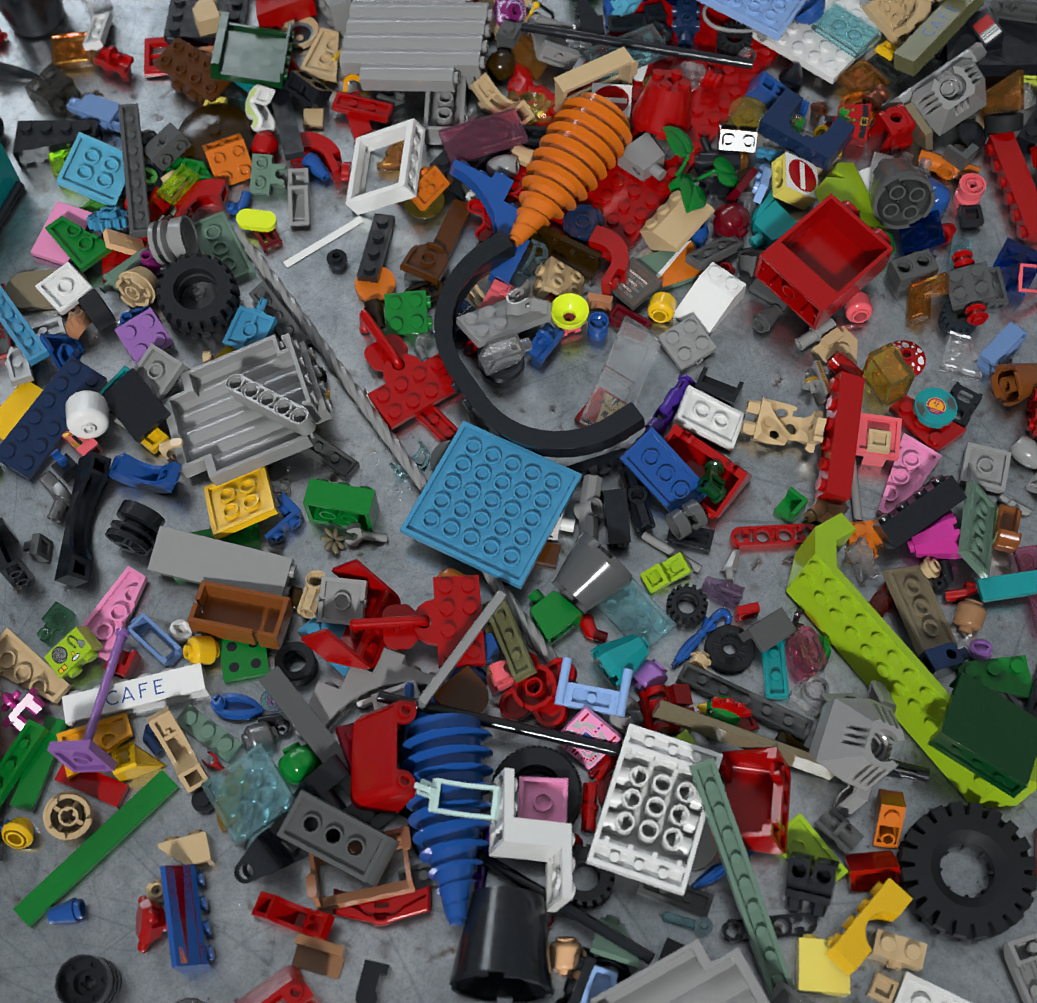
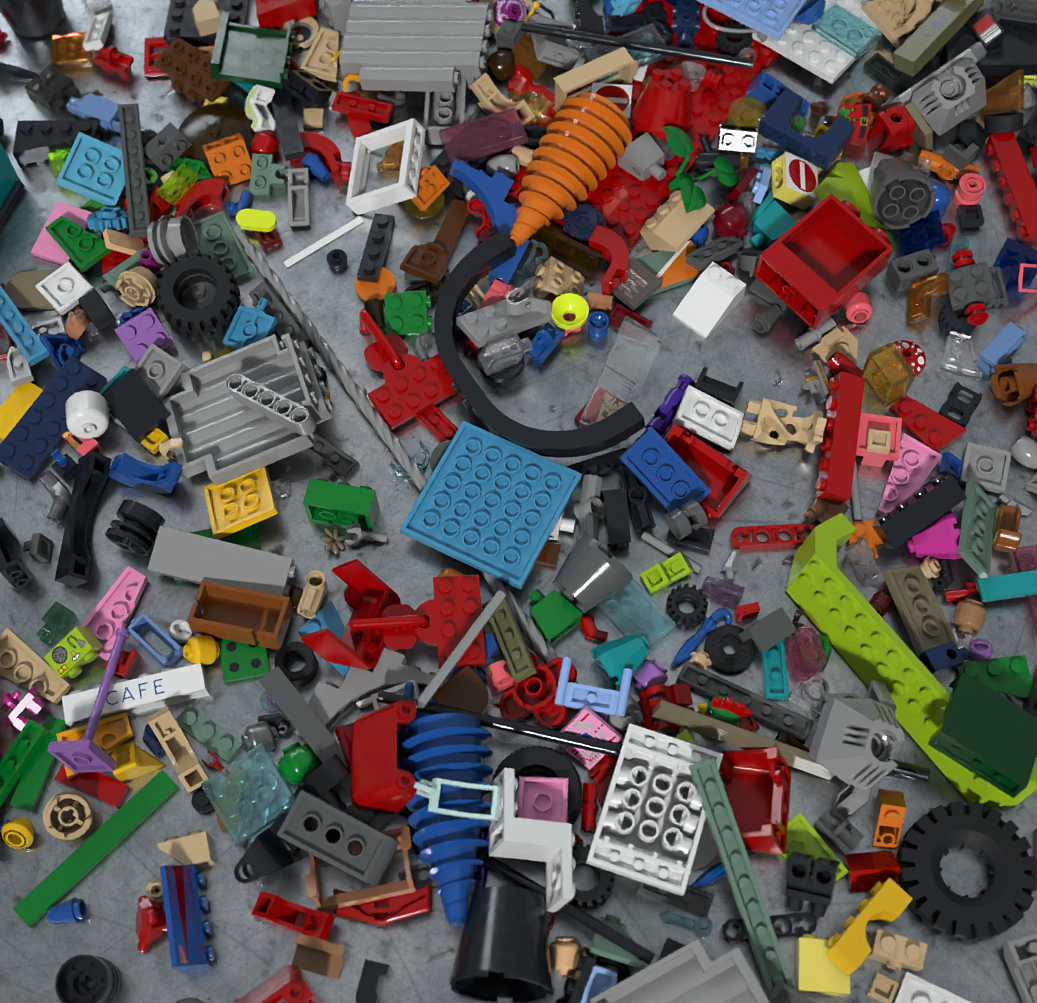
(236, 706): blue arm -> none
(292, 520): blue bracket -> none
(341, 600): light grey plate -> none
(662, 307): yellow head -> none
(687, 343): light grey plate -> none
(711, 481): dark green connector -> none
(715, 188): black plate -> none
(791, 506): green panel -> none
(792, 75): black cone -> none
(861, 77): clear orange wing -> none
(886, 50): yellow tile -> none
(935, 407): teal tile -> none
(950, 465): none -> blue tile

